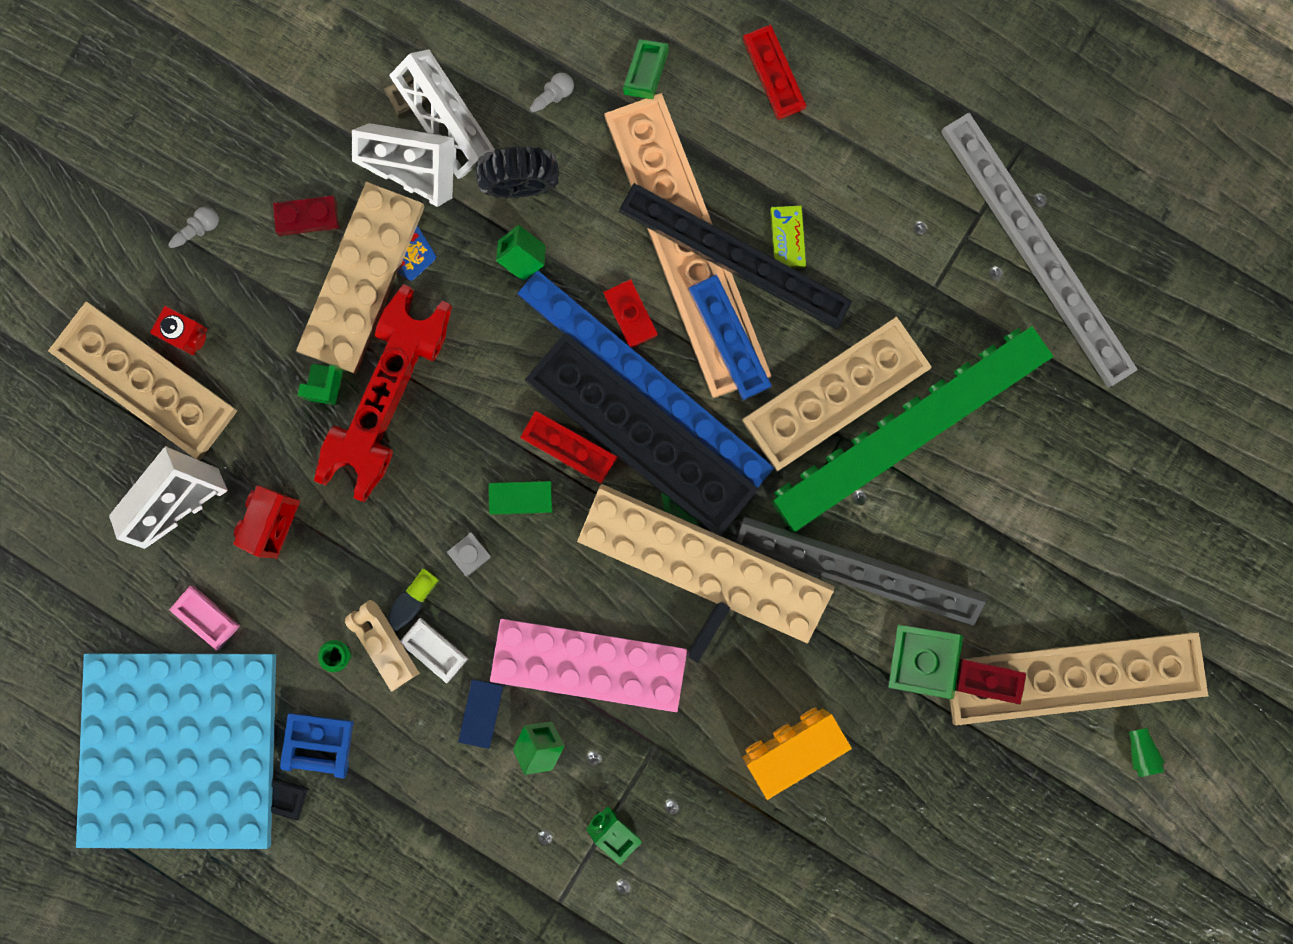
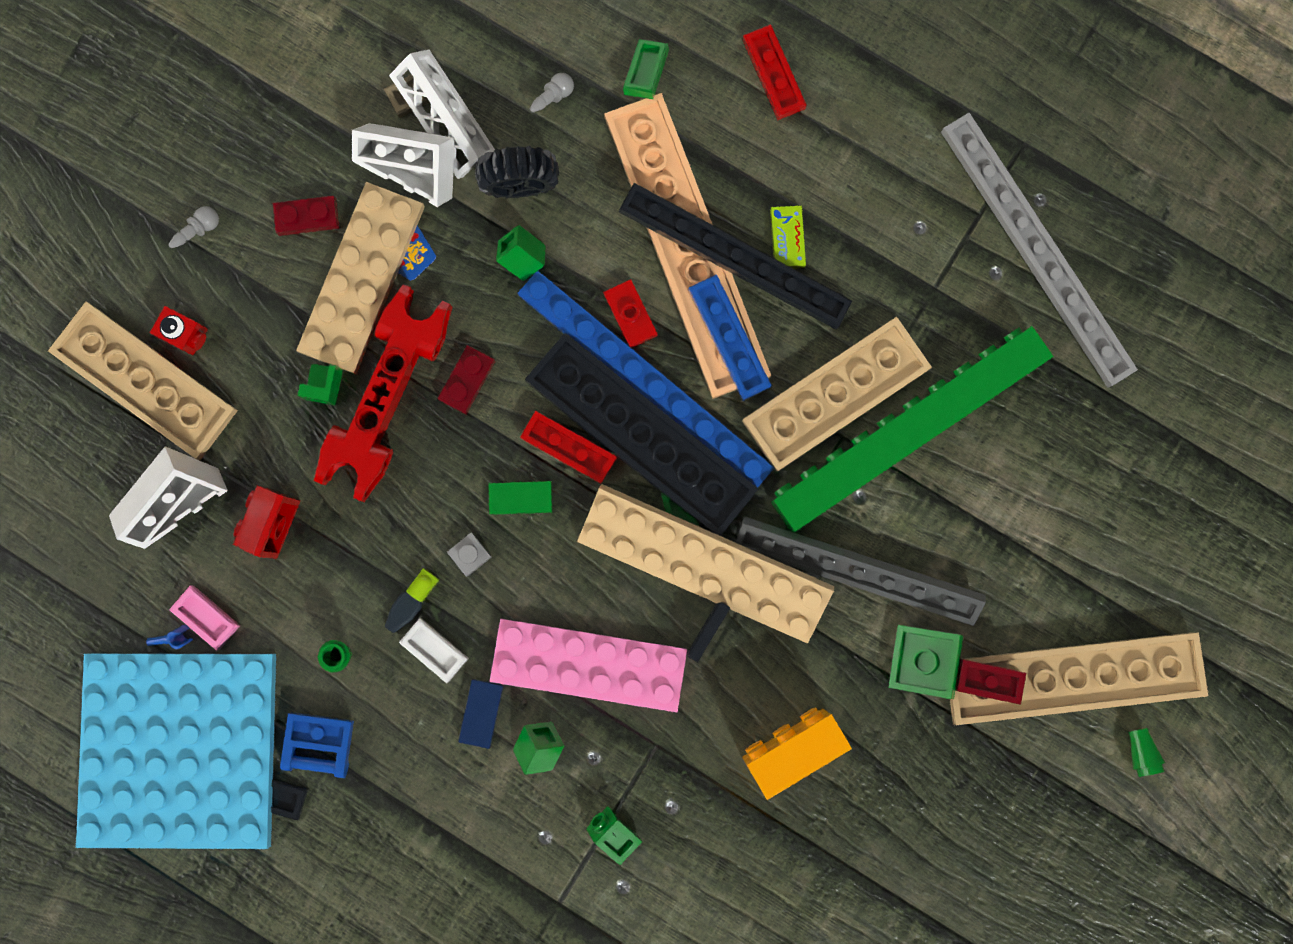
(174, 638): none -> blue hand
(382, 645): tan plate -> none
(466, 380): none -> dark red plate

